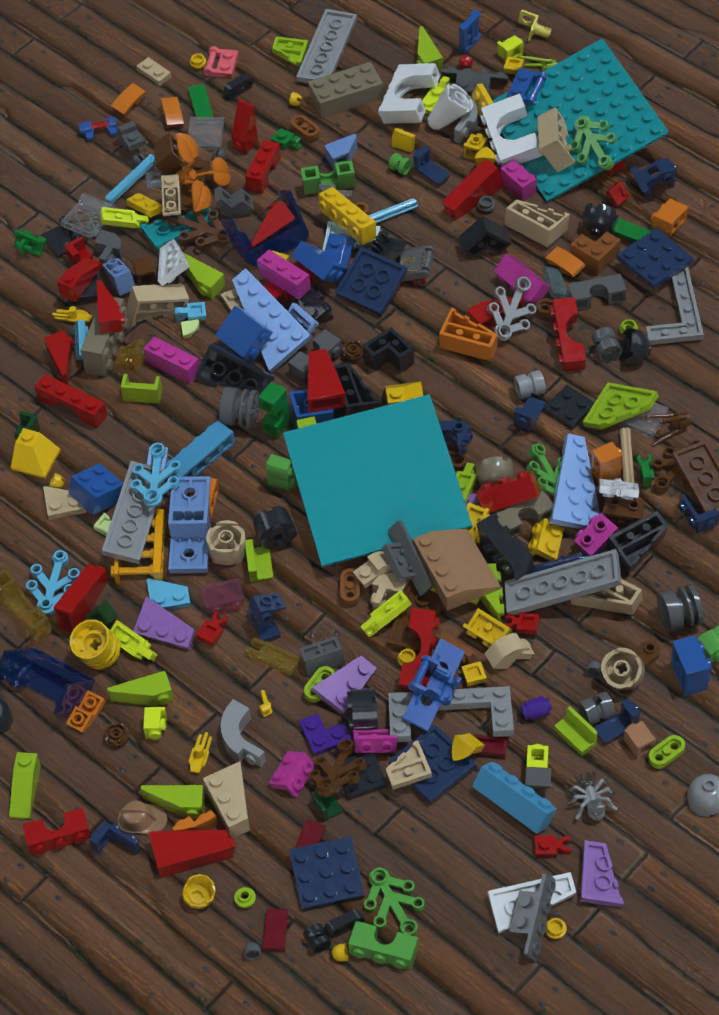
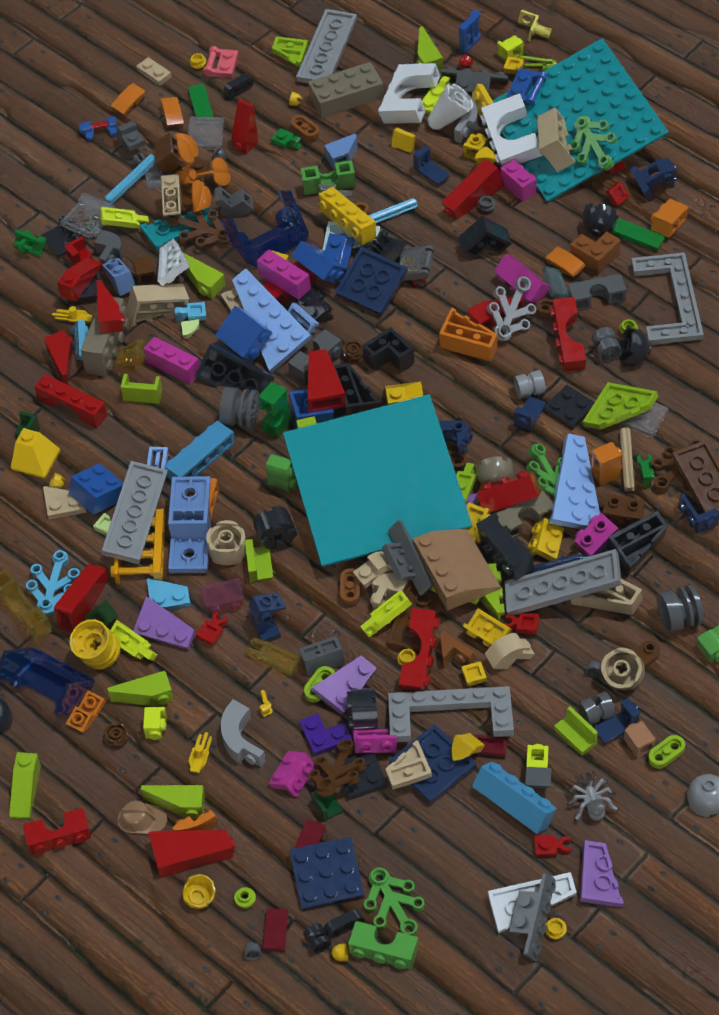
(104, 834): dark blue bracket -> none
(144, 205): yellow plate -> none
(154, 496): medium azure plant -> none
(228, 798): tan wedge -> none
(264, 160): red arch -> none
(274, 220): red slope -> none
(399, 163): bright green wheel -> none
(438, 687): blue piece -> none
(535, 708): dark purple brick -> none
(536, 223): tan wedge -> none
(618, 487): white plate -> none
(655, 258): dark blue plate -> none
(677, 419): reddish brown plant -> none
(690, 665): blue brick -> none

